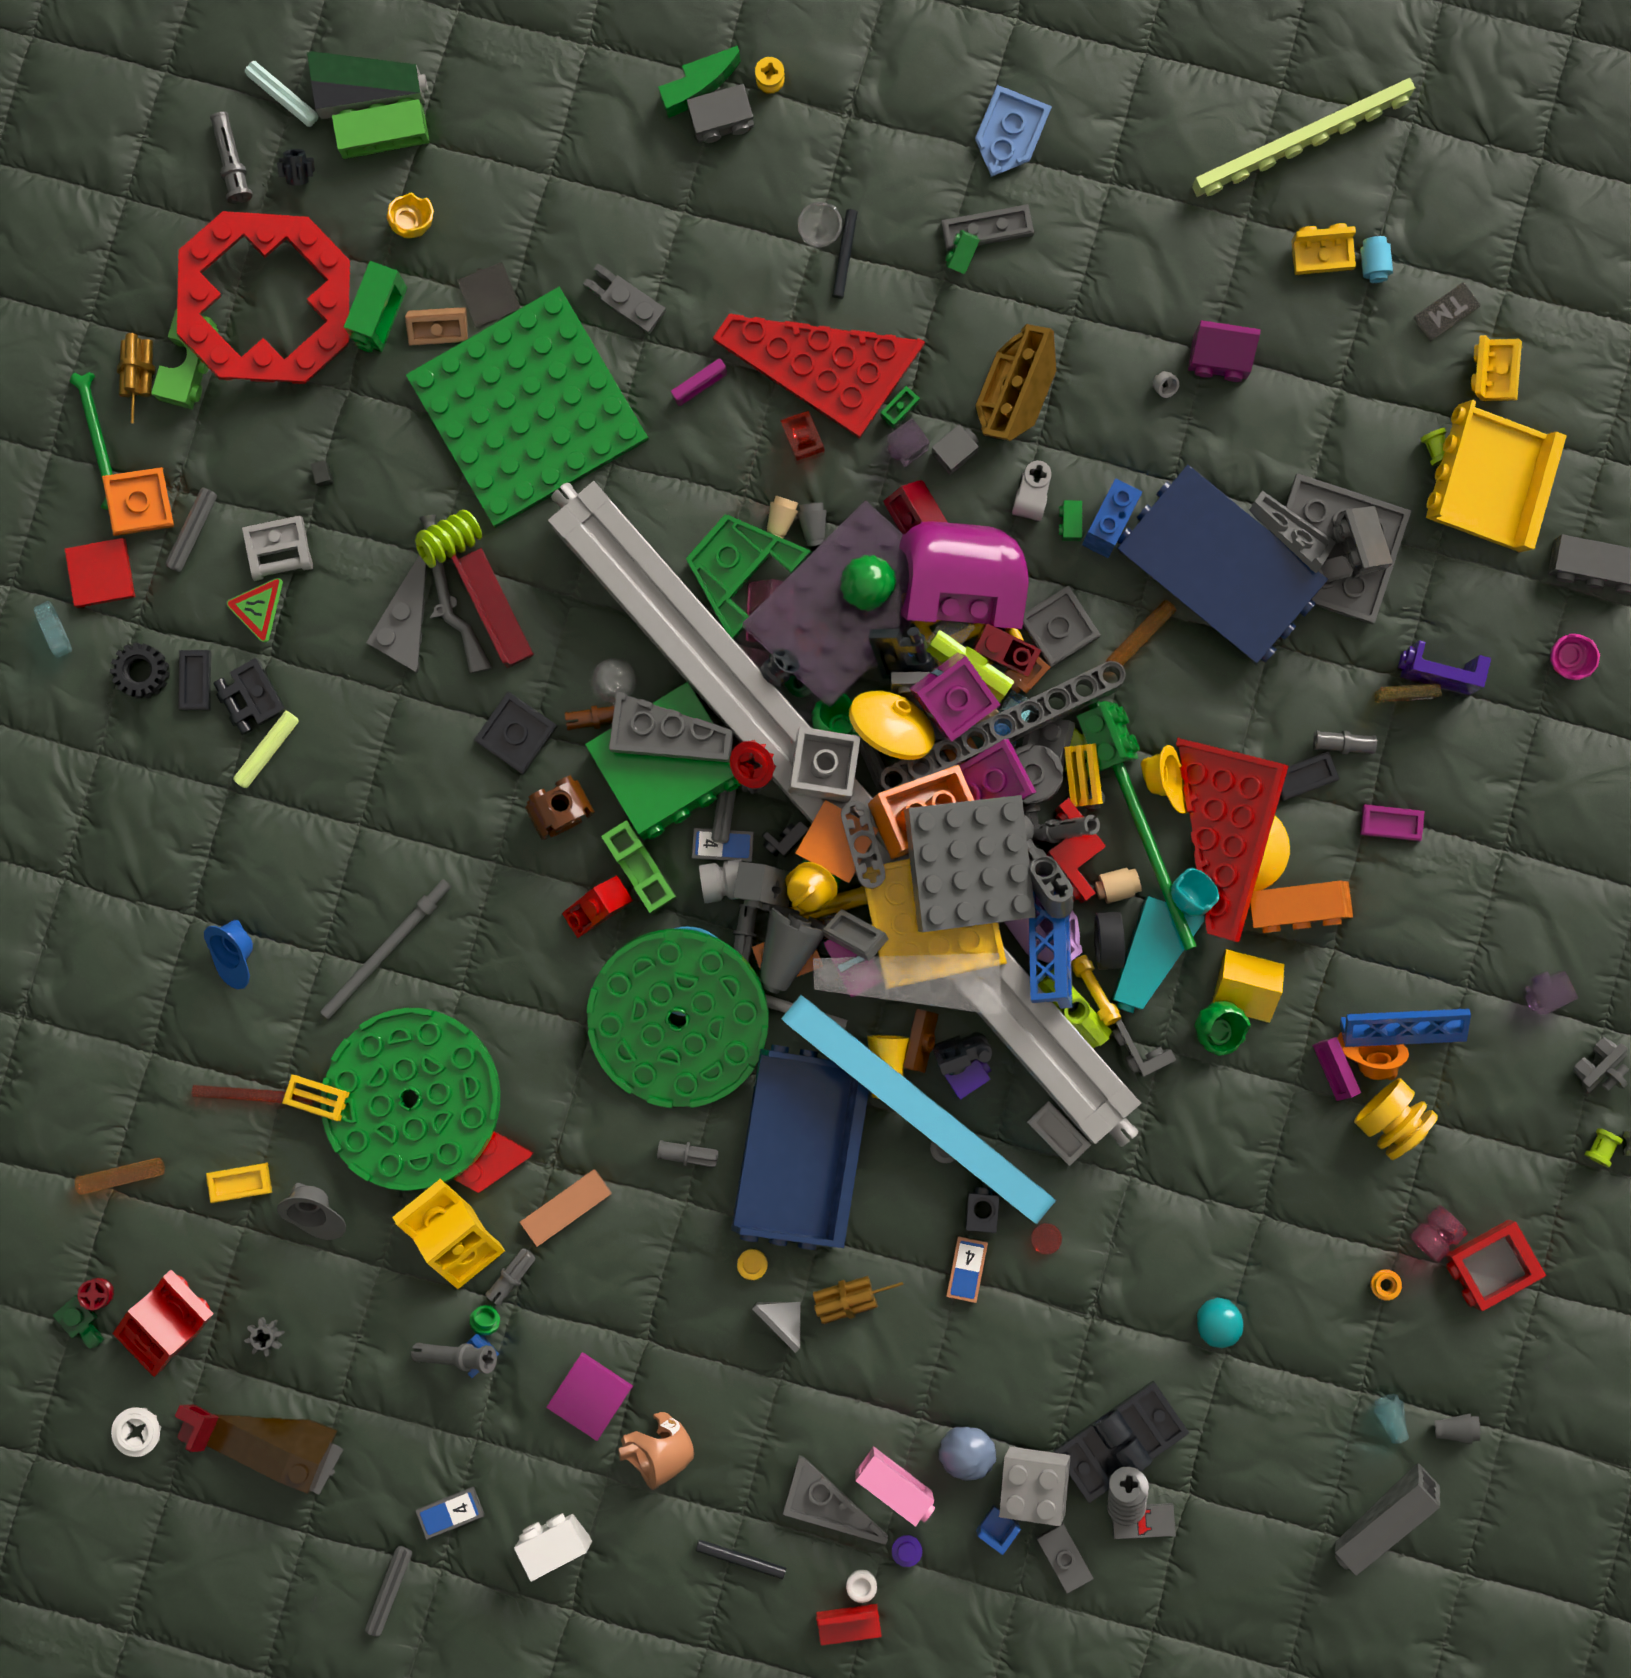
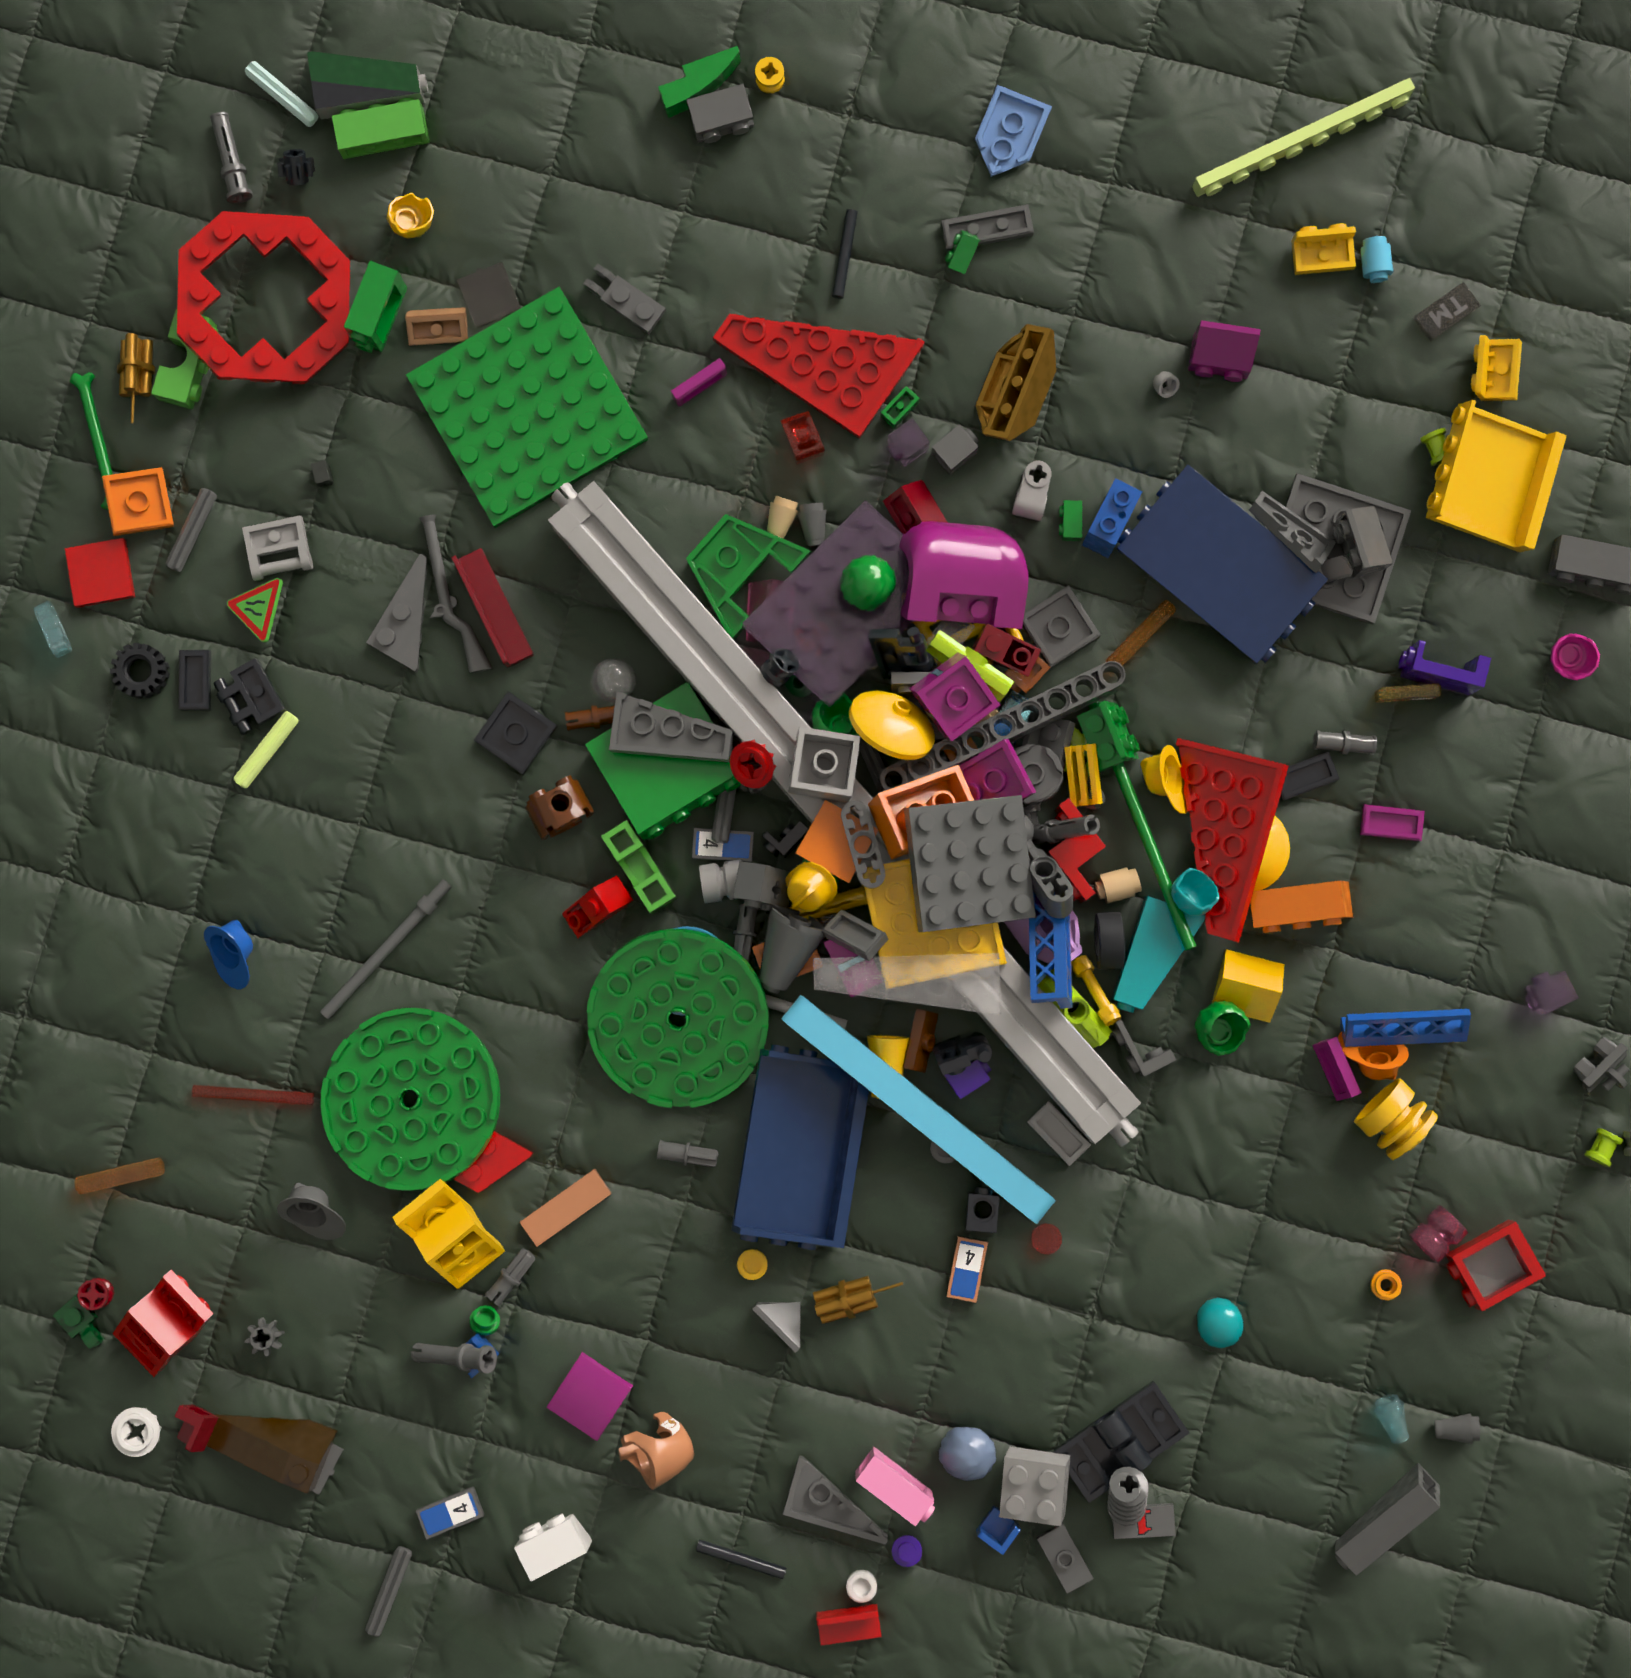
(239, 1182): yellow tile -> none
(338, 1105): yellow tile -> none
(447, 537): lime piece -> none
(820, 224): clear hair -> none

